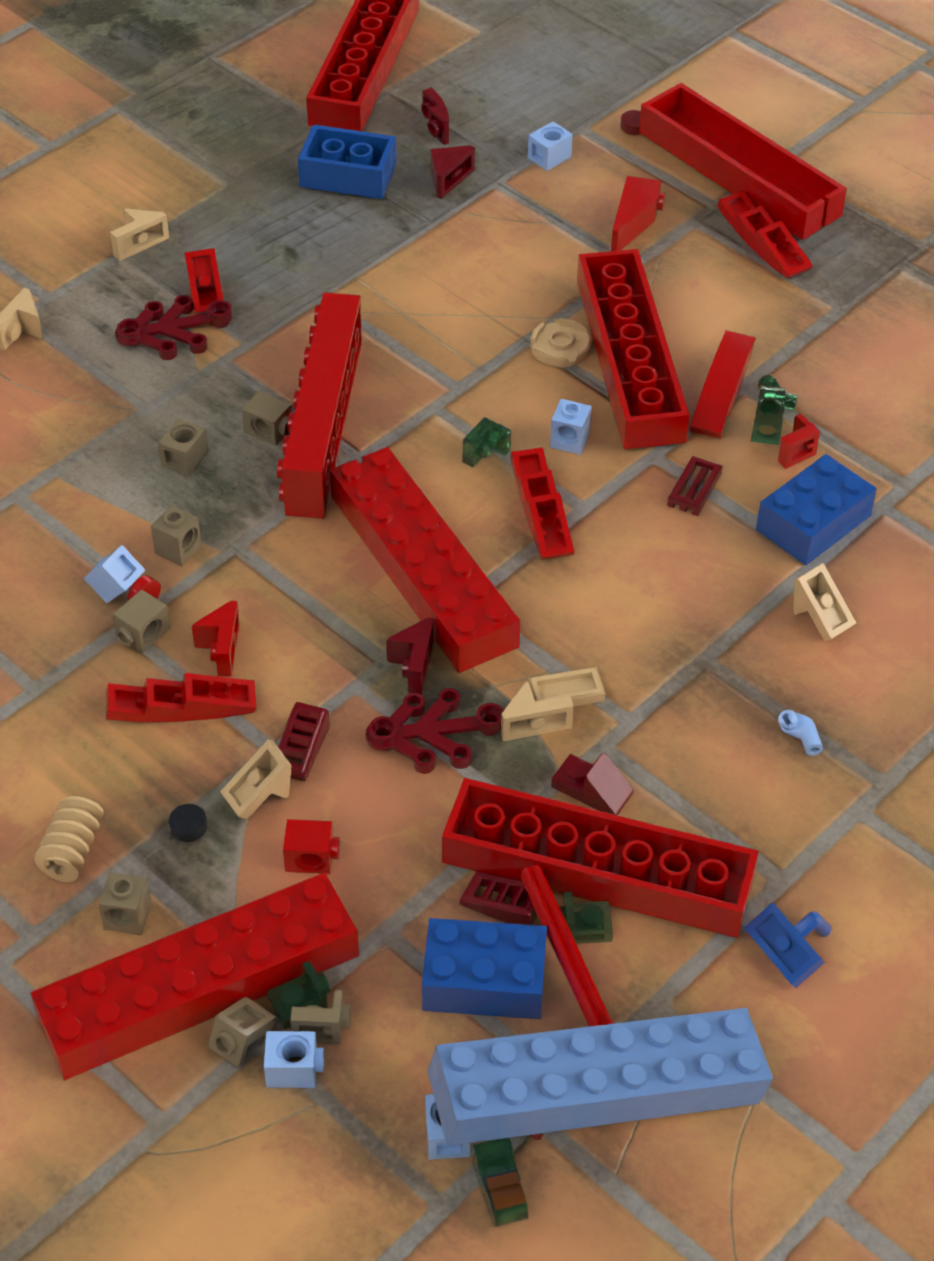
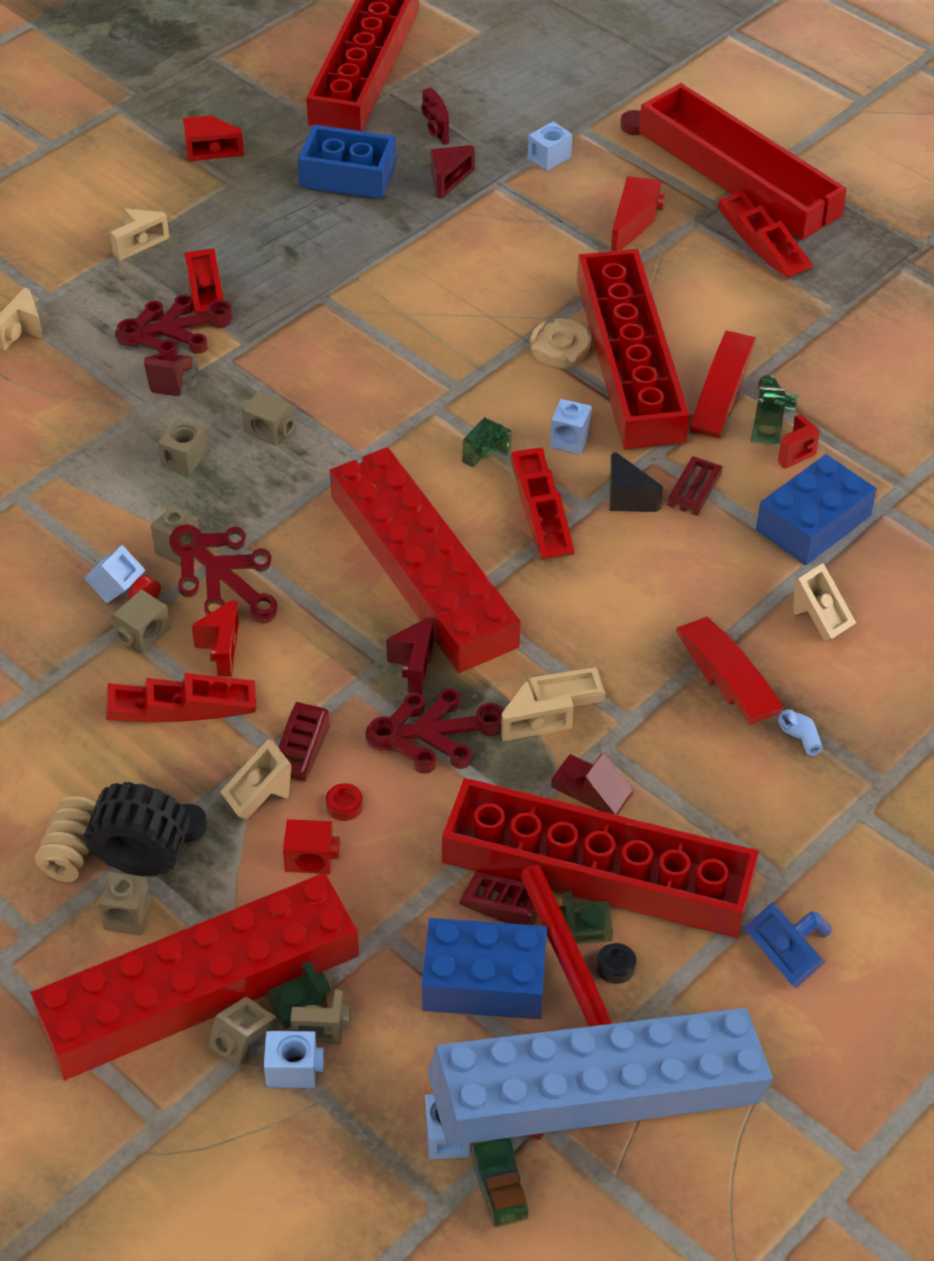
(137, 829): none -> black tyre
(166, 372): none -> dark red slope
(211, 138): none -> red slope
(221, 568): none -> dark red plant
(320, 406): red brick -> none
(344, 802): none -> red tile
(616, 963): none -> black tile
(632, 488): none -> black slope
(730, 669): none -> red slope

